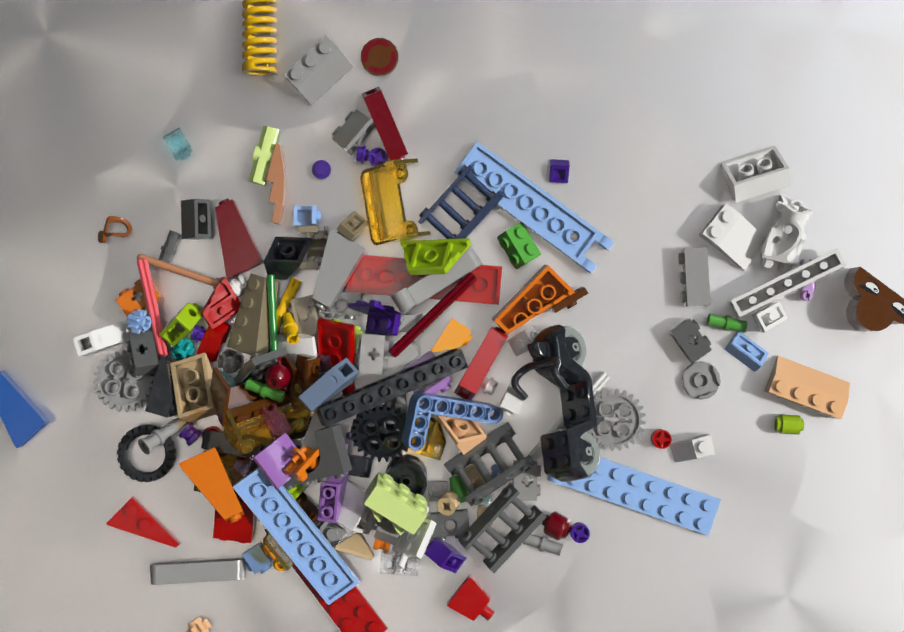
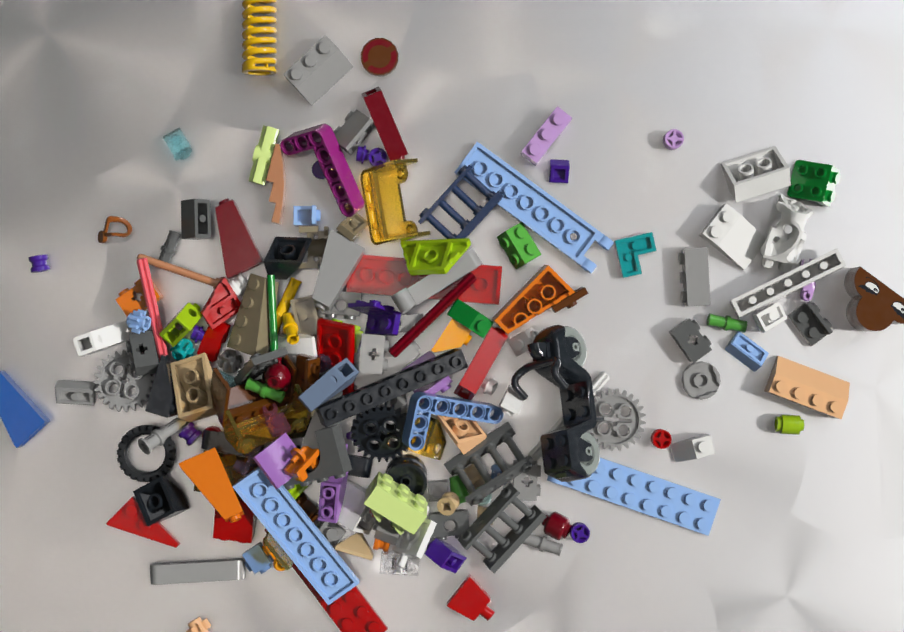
(39, 263): none -> dark purple wheel
(75, 392): none -> light grey slope
(160, 500): none -> black slope
(332, 162): none -> magenta beam
(470, 318): none -> green slope
(546, 136): none -> lavender arch
(628, 252): none -> teal plate
(675, 137): none -> lavender wheel
(810, 322): none -> dark grey bracket
(814, 182): none -> green bracket

